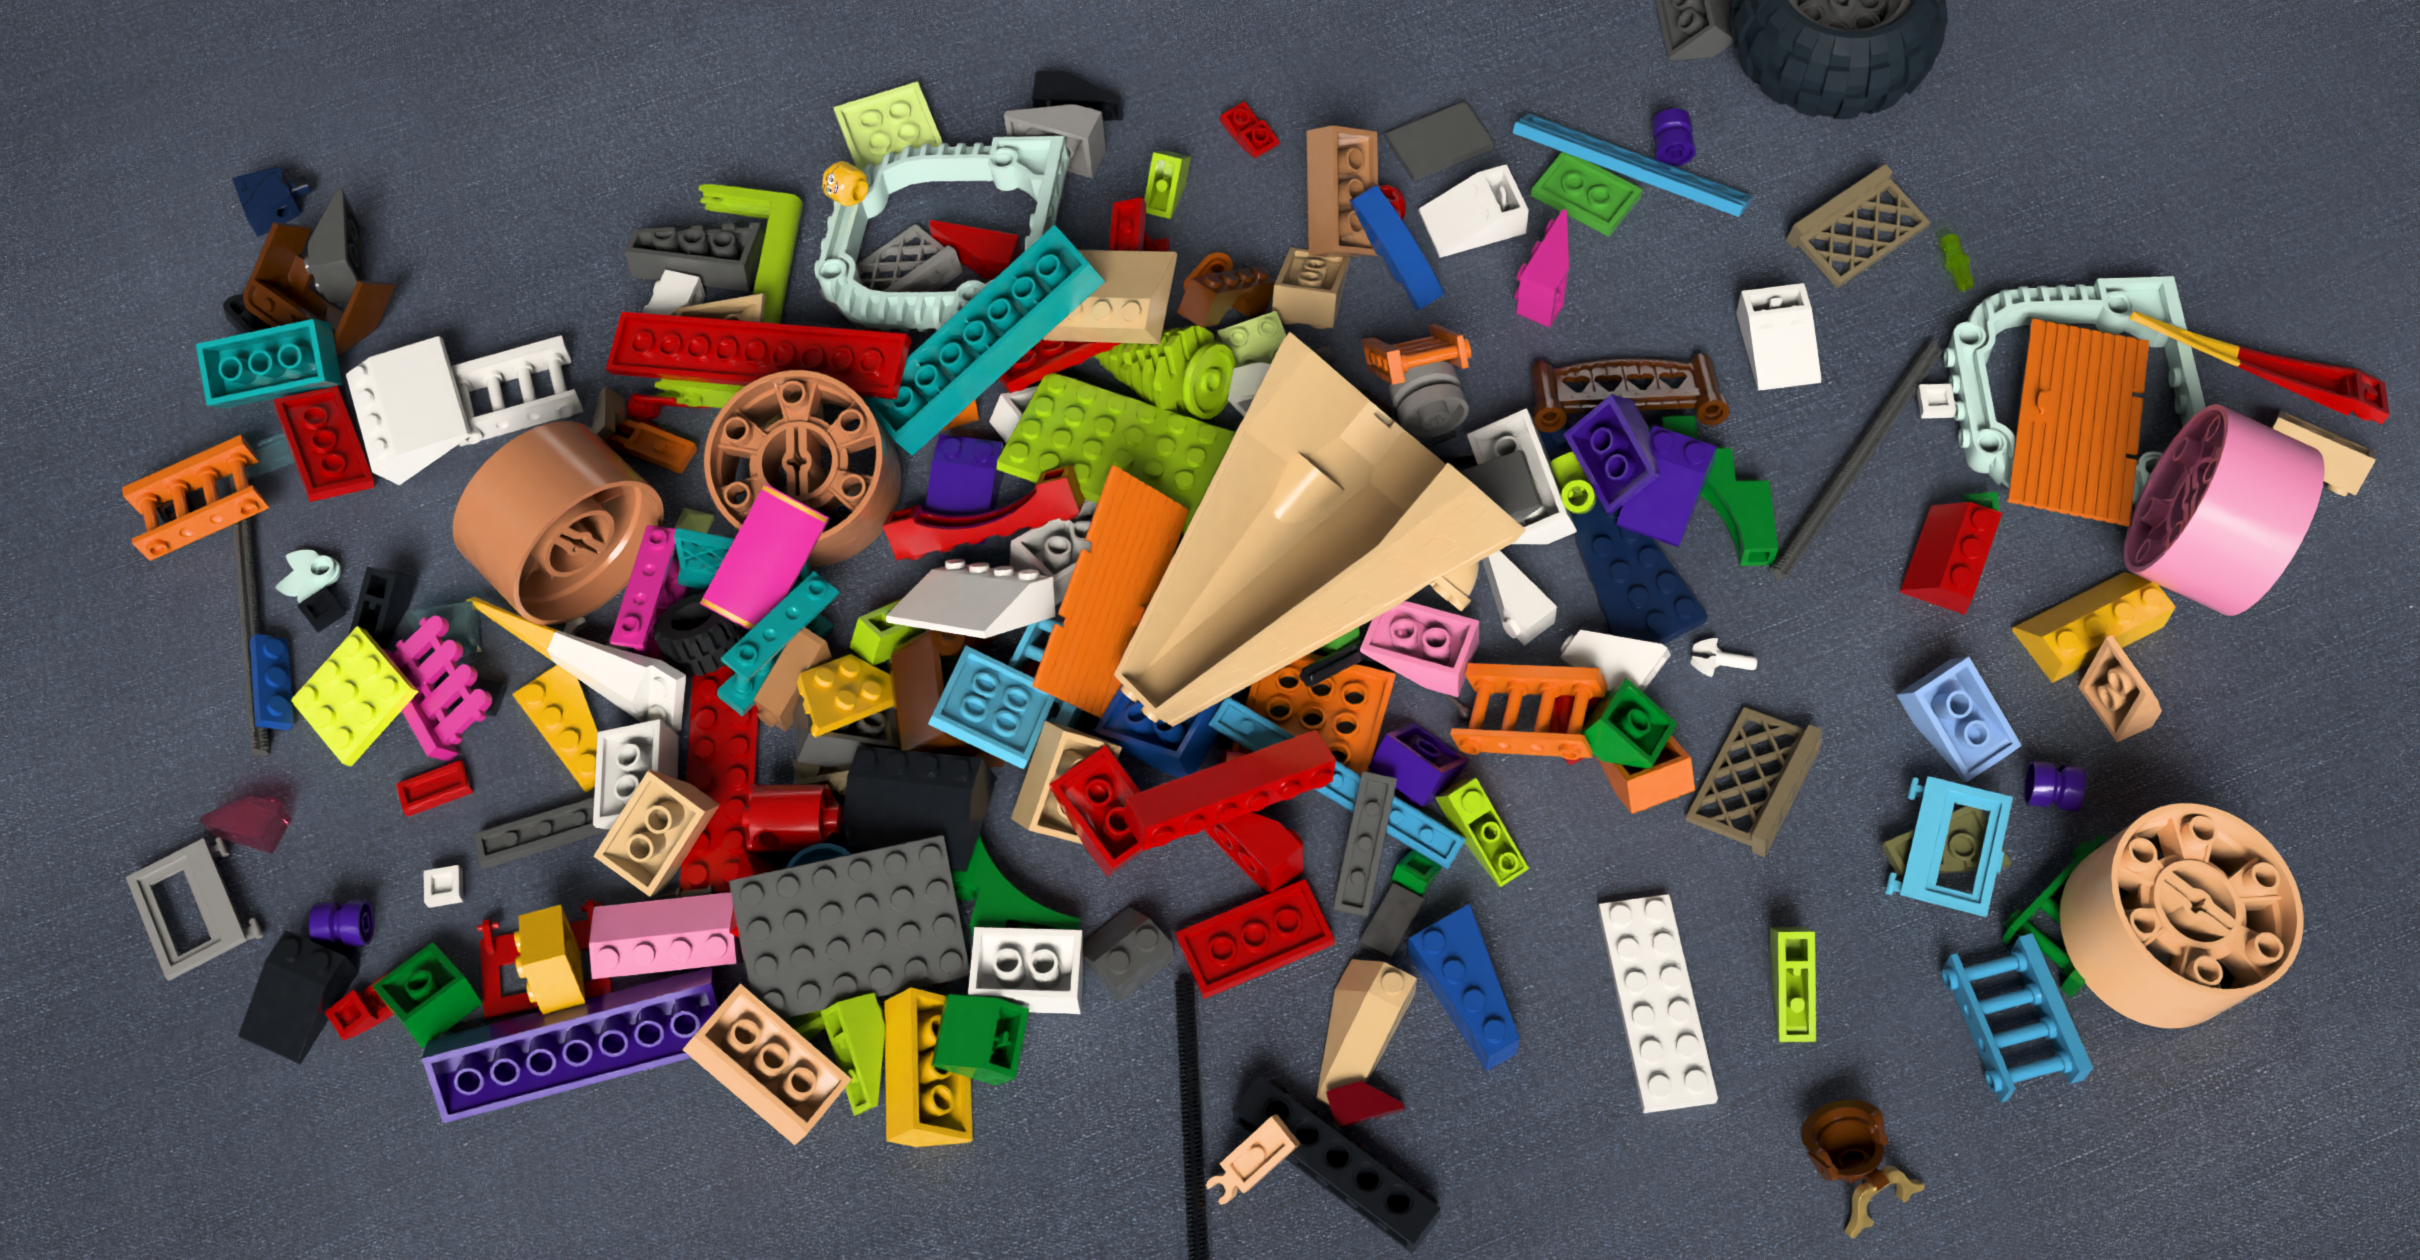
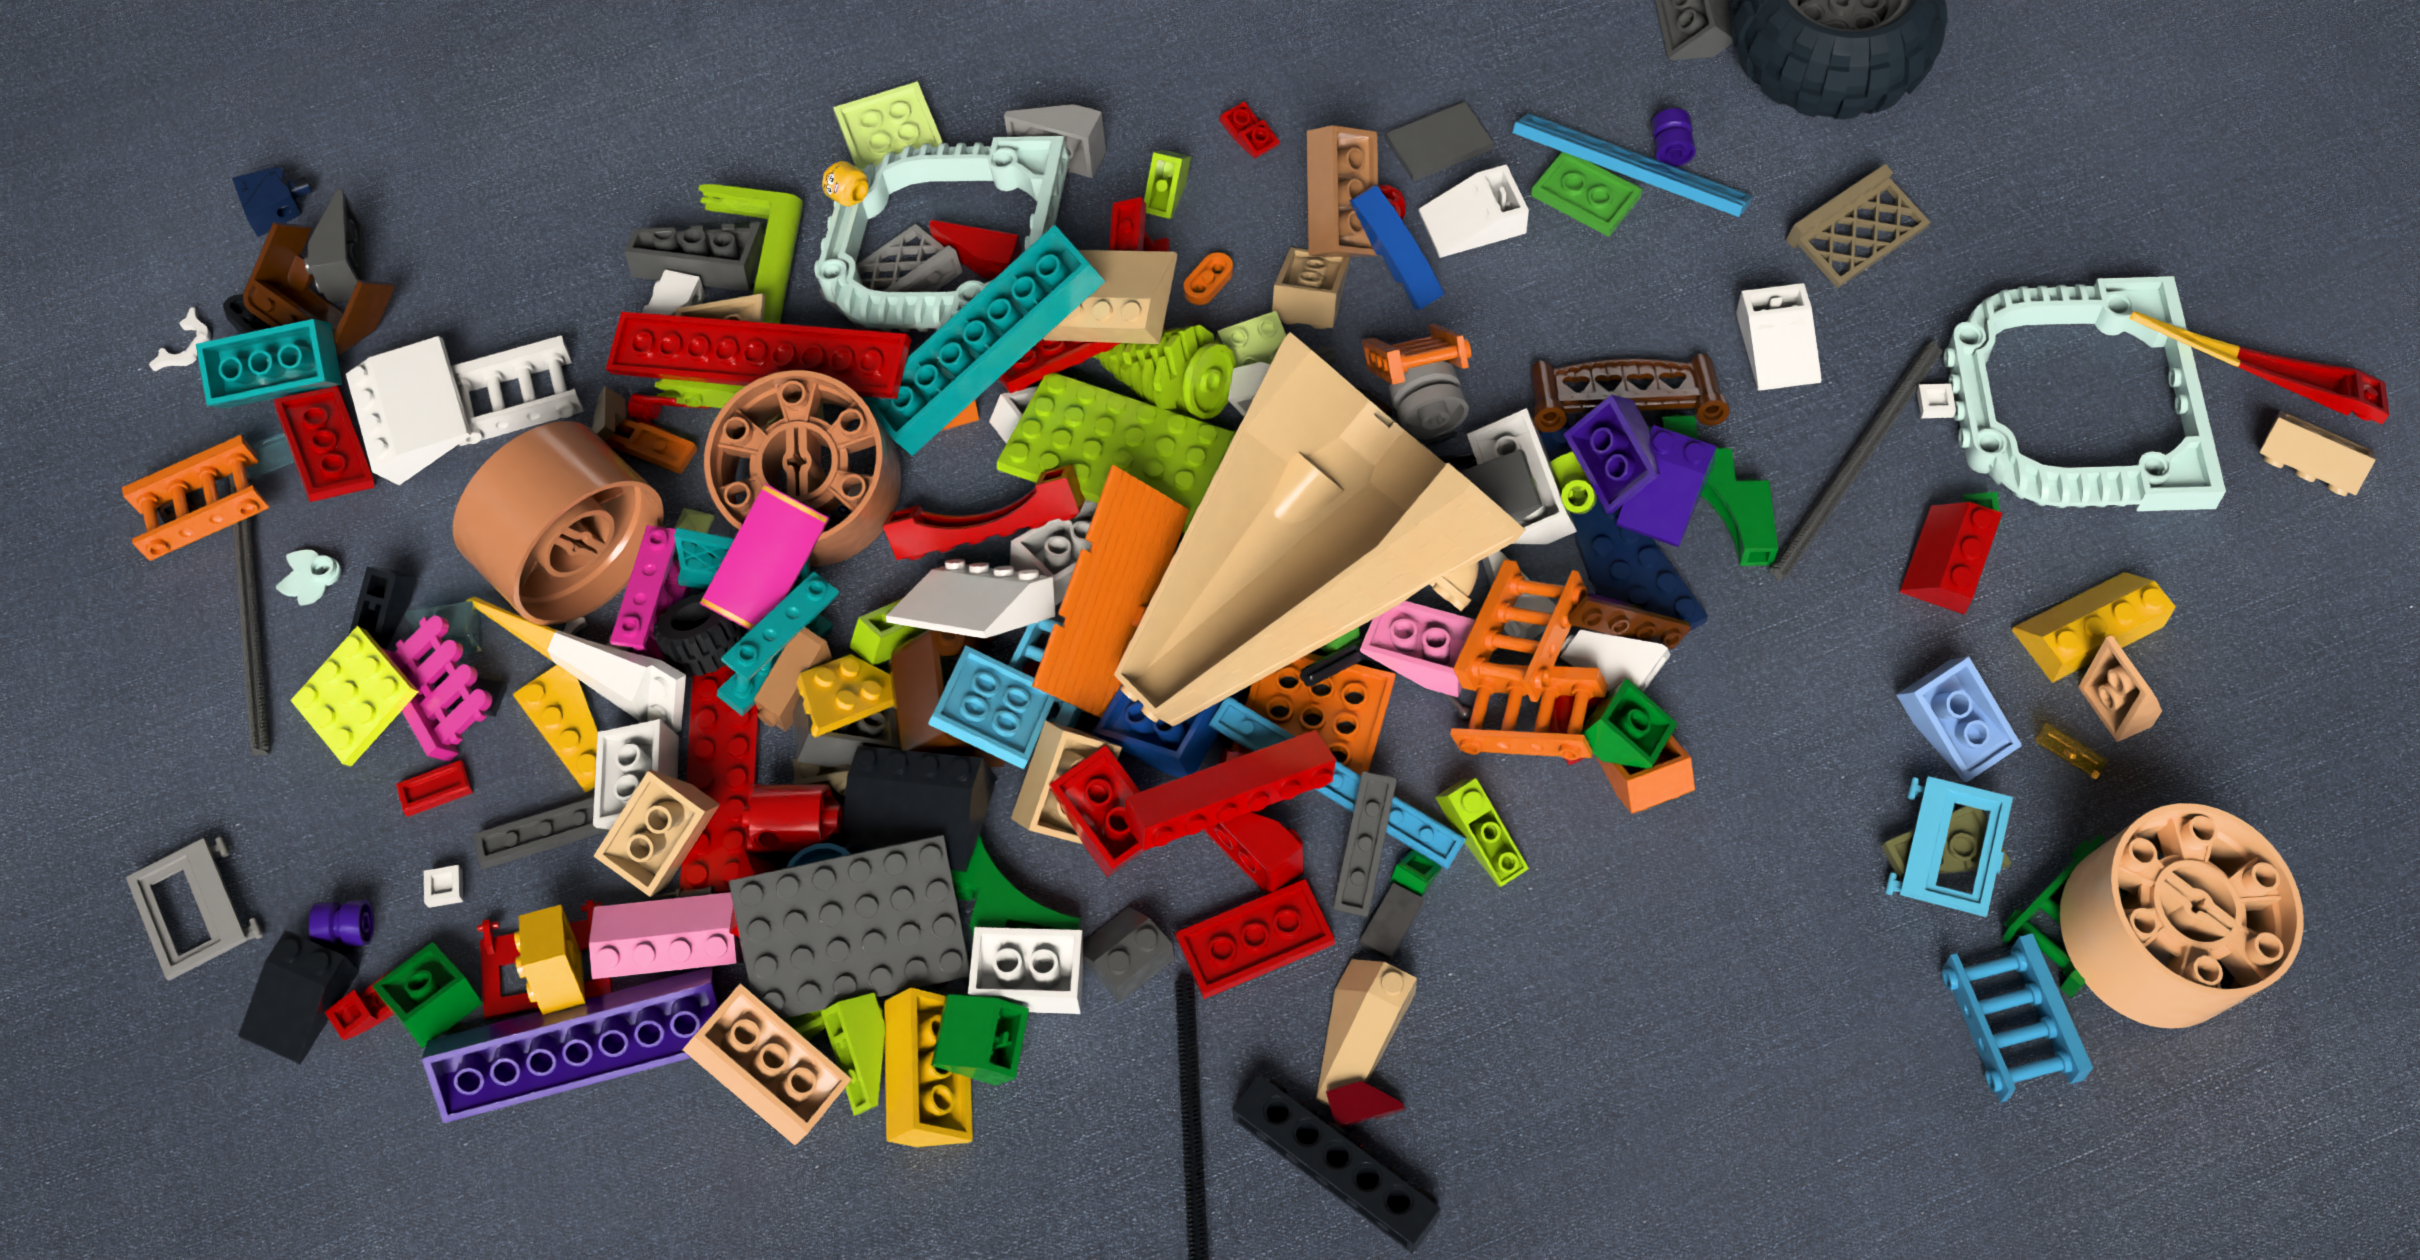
(190, 354): none -> white helmet
(250, 822): clear pink slope -> none
(271, 682): blue plate -> none
(321, 609): black plate -> none
(964, 477): dark purple slope -> none
(1065, 89): black slope -> none
(1213, 294): reddish brown arch -> none
(1255, 1158): light nougat plate -> none
(1419, 763): dark purple slope -> none
(1465, 983): blue wedge -> none
(1498, 611): none -> orange fence
(1546, 275): dark pink slope -> none
(1627, 621): none -> reddish brown bracket
(1657, 1004): white plate -> none
(1718, 658): white bar -> none
(1781, 795): dark tan fence -> none
(1794, 982): lime slope -> none
(1847, 1145): reddish brown helmet -> none
(1957, 262): clear neon green axle -> none
(2061, 786): dark purple wheel -> none
(2071, 751): none -> clear yellow slope
(2079, 422): orange door -> none
(2224, 510): bright pink wheel -> none

